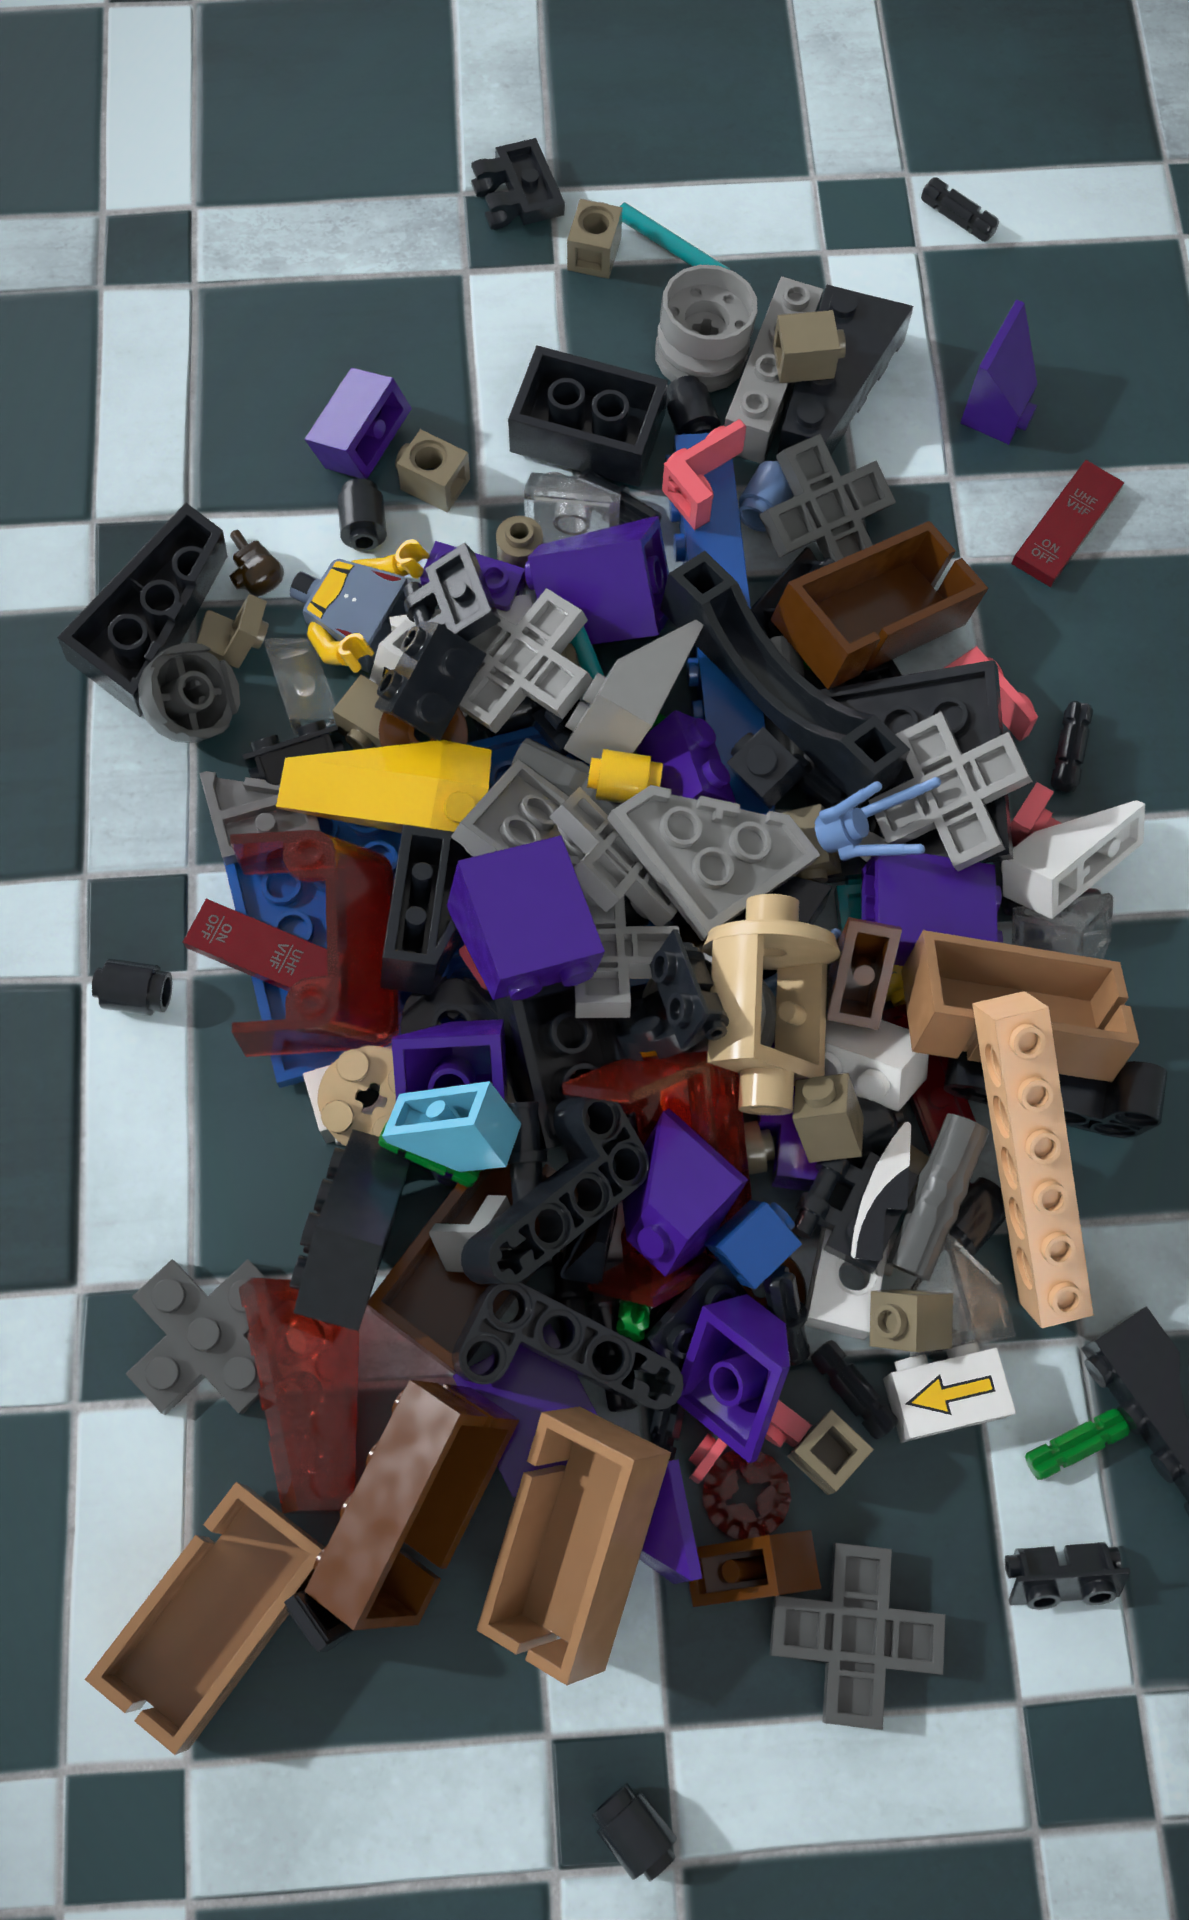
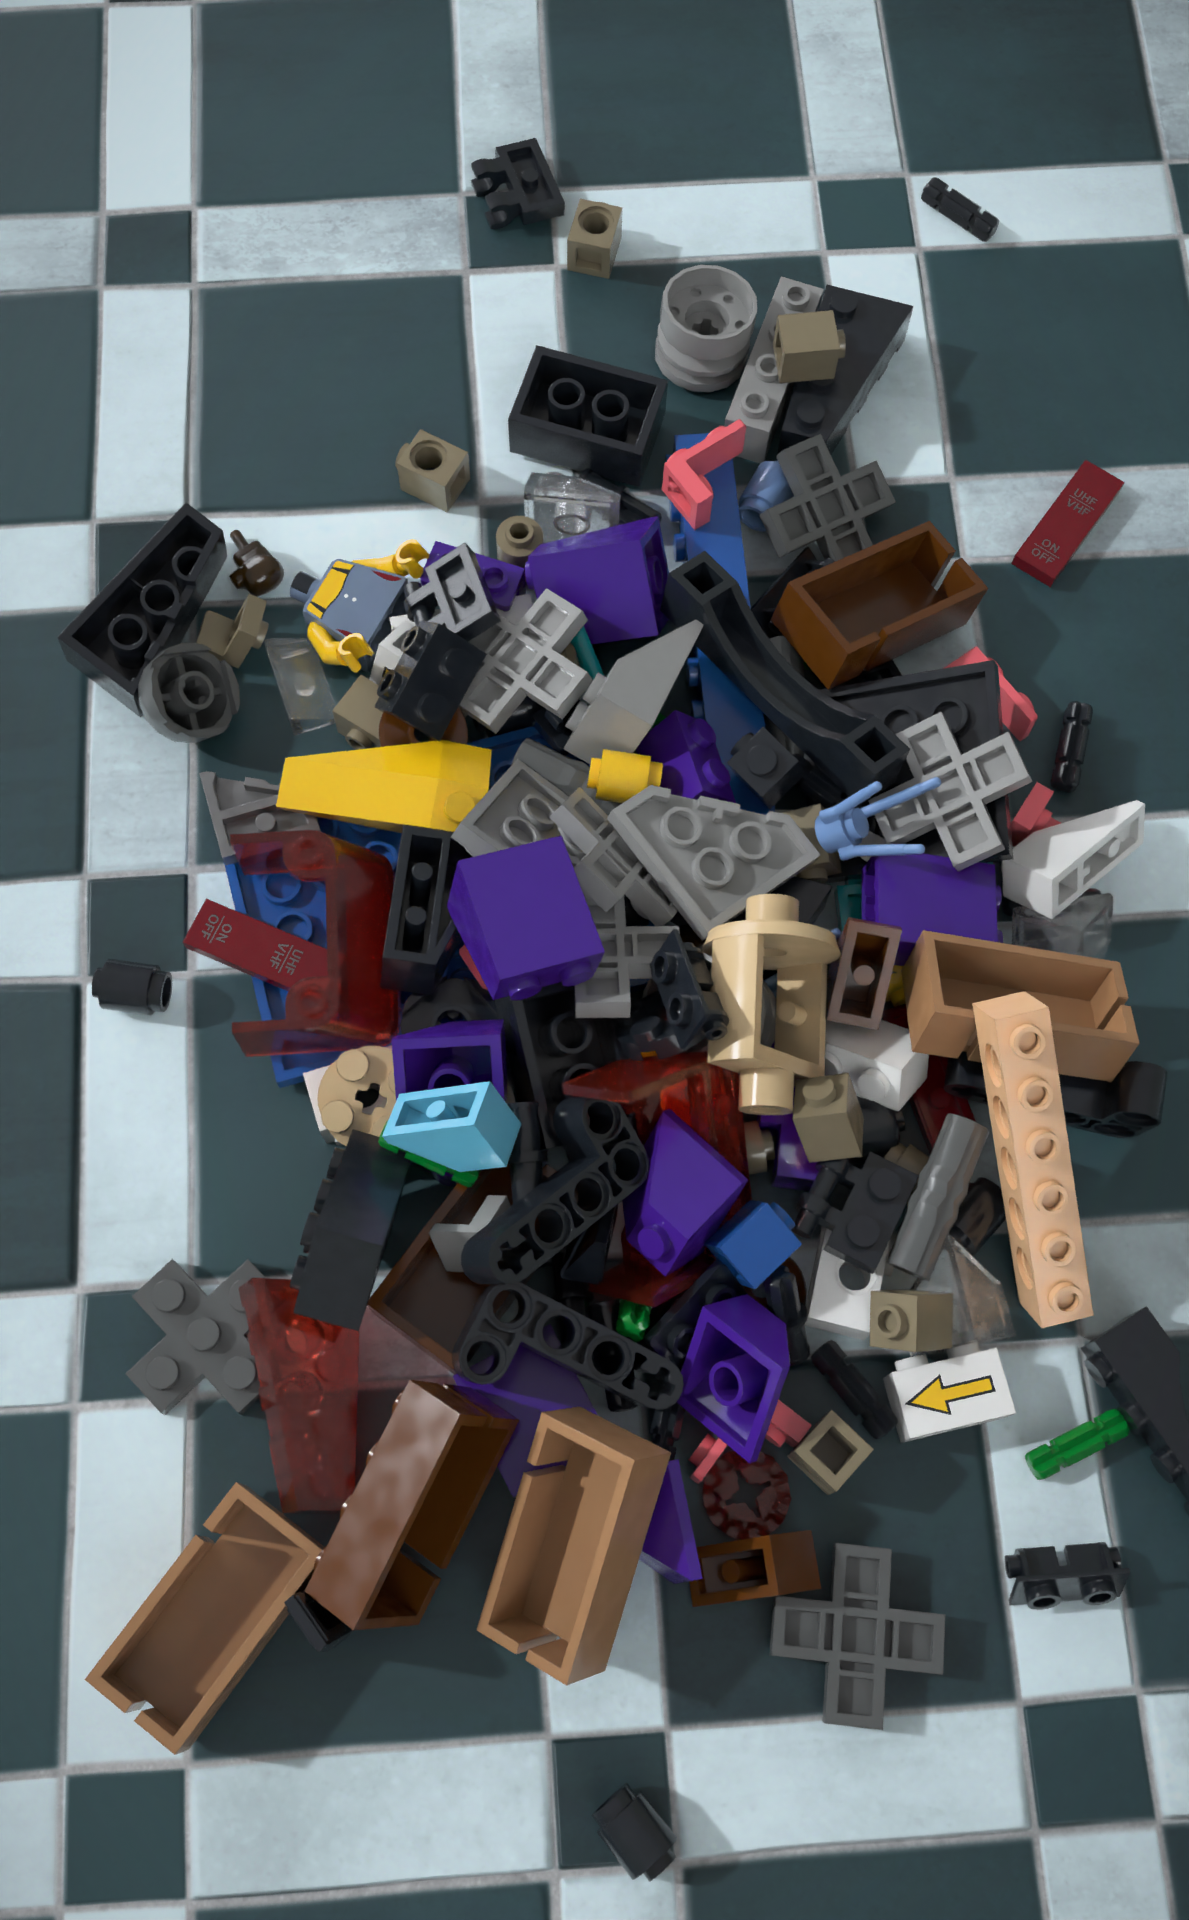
(271, 754): black hinge -> none
(358, 423): dark purple brick -> none
(361, 515): black brick -> none
(666, 238): teal bar -> none
(691, 406): black brick -> none
(885, 1190): sticker -> none
(1004, 382): dark purple slope -> none

